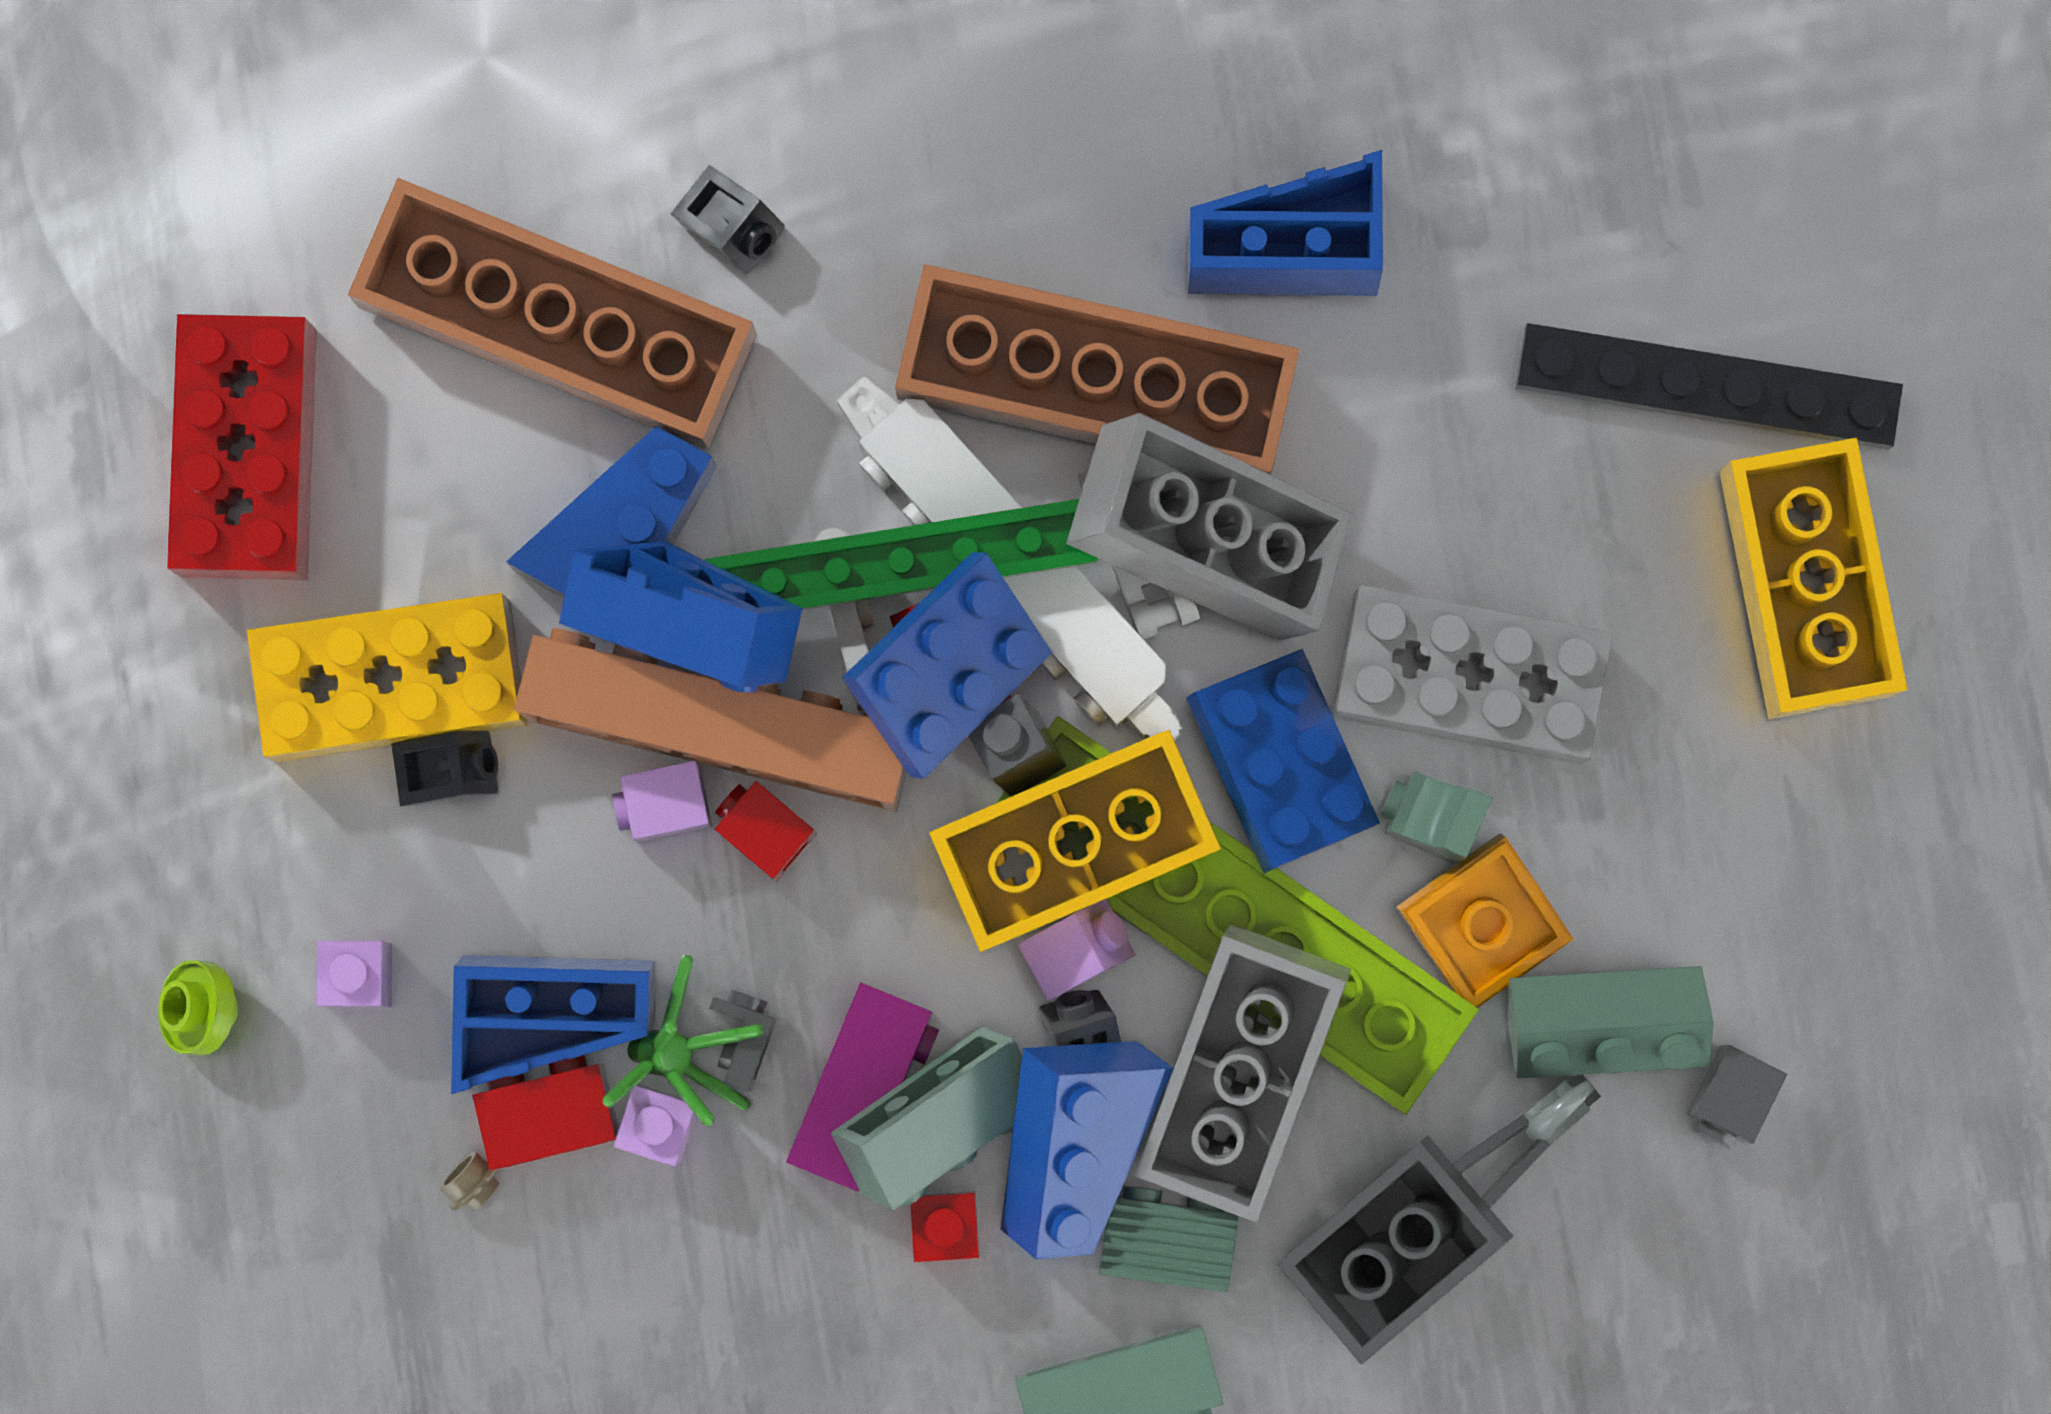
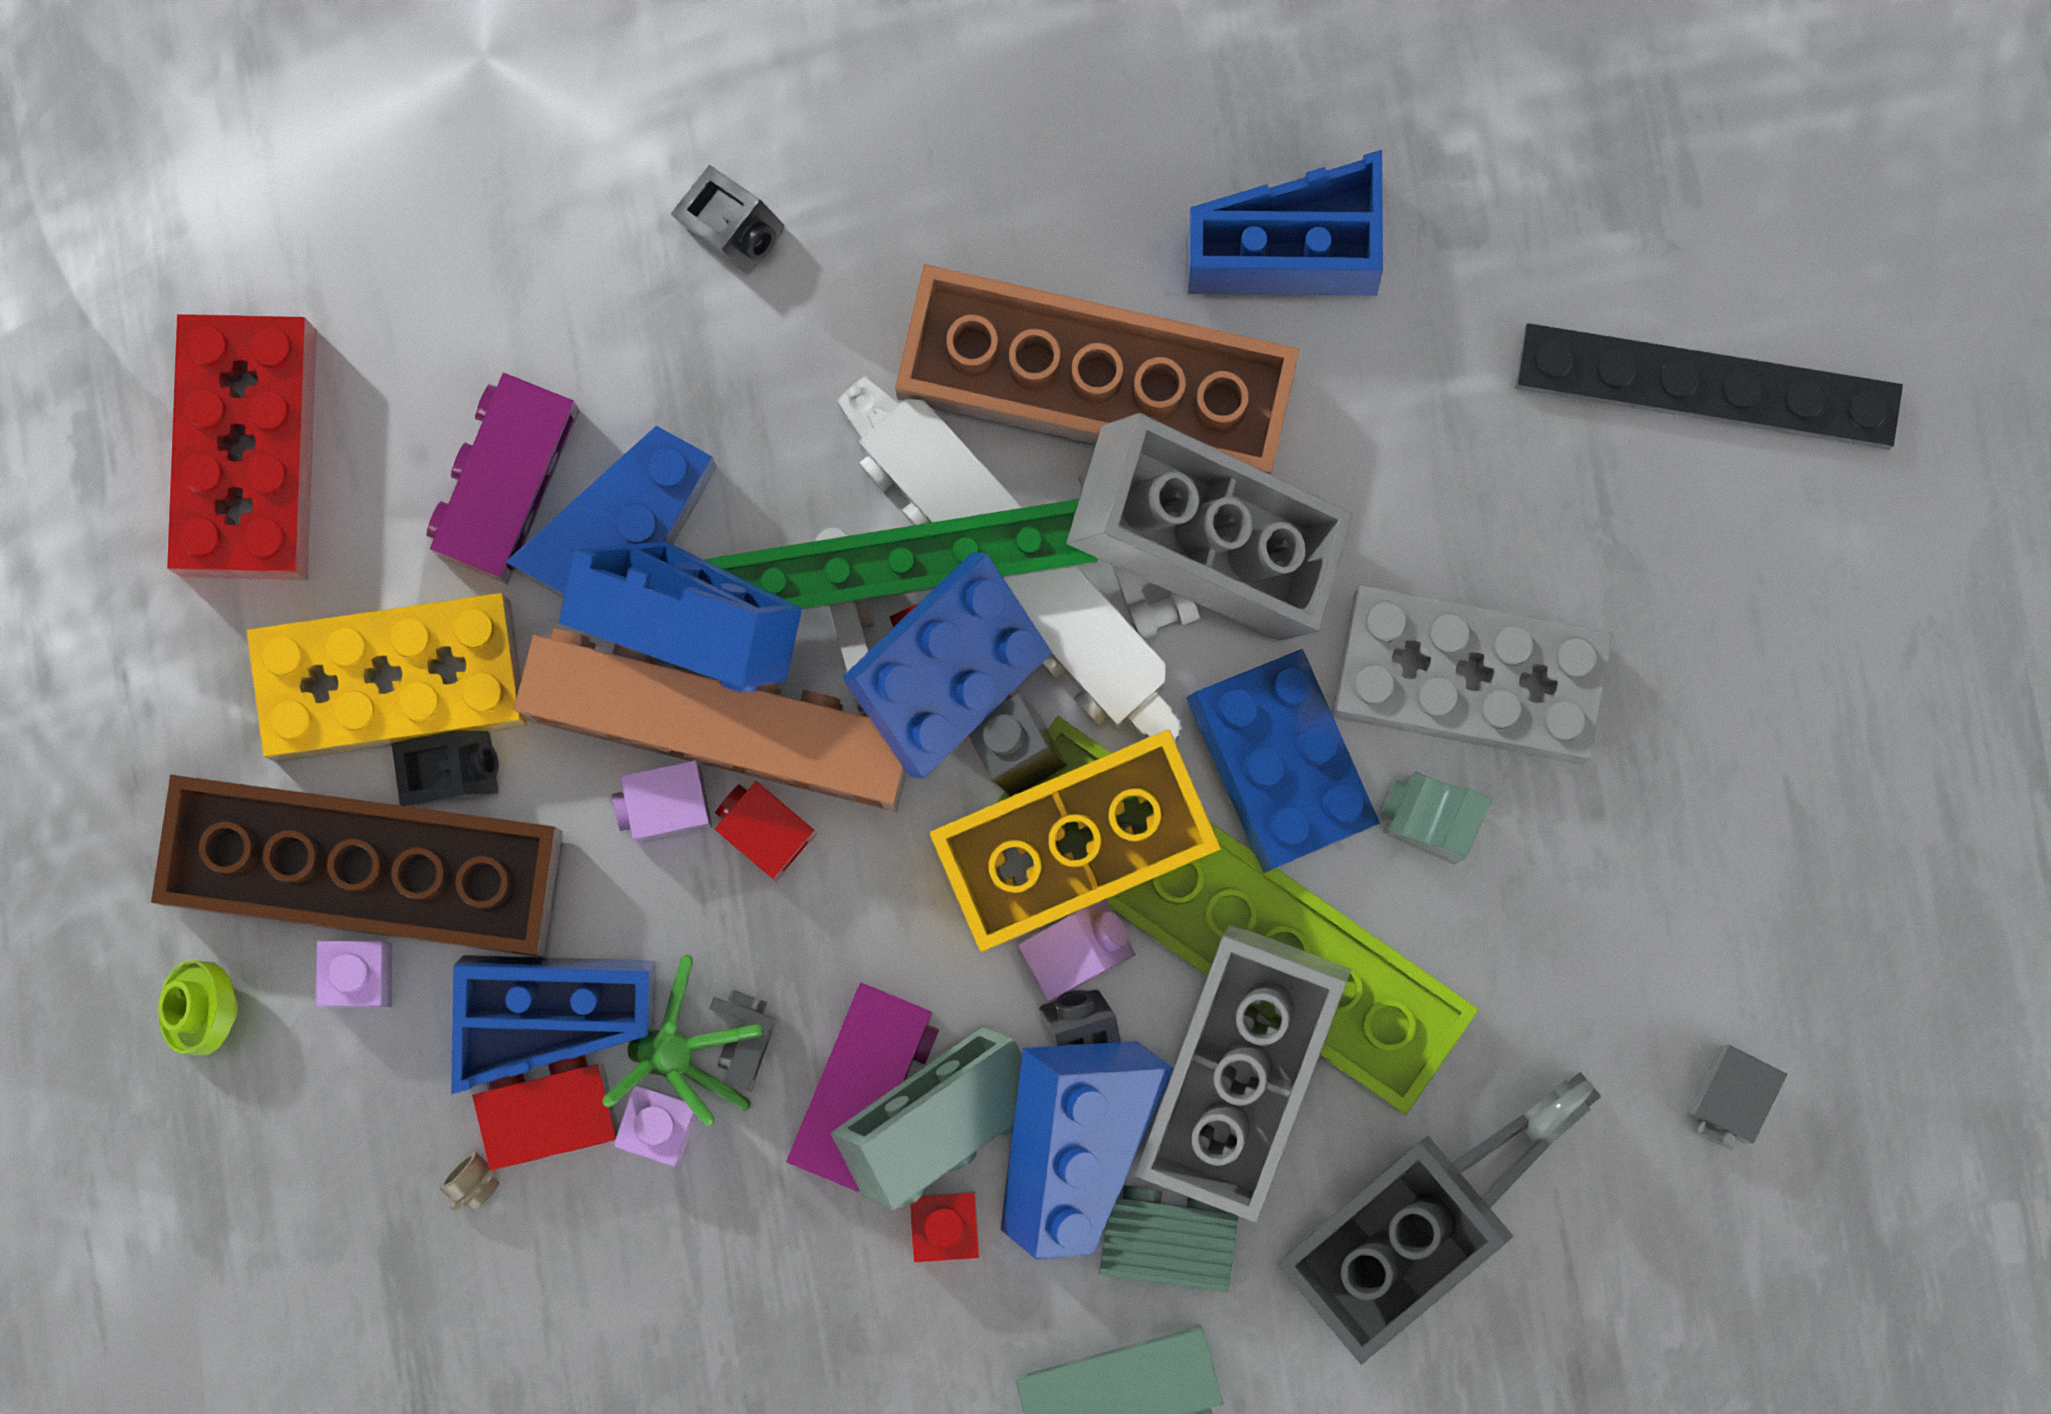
(357, 865): none -> reddish brown brick
(502, 476): none -> magenta brick
(552, 313): nougat brick -> none
(1485, 922): light orange plate -> none
(1609, 1022): sand green brick -> none
(1838, 545): yellow brick -> none

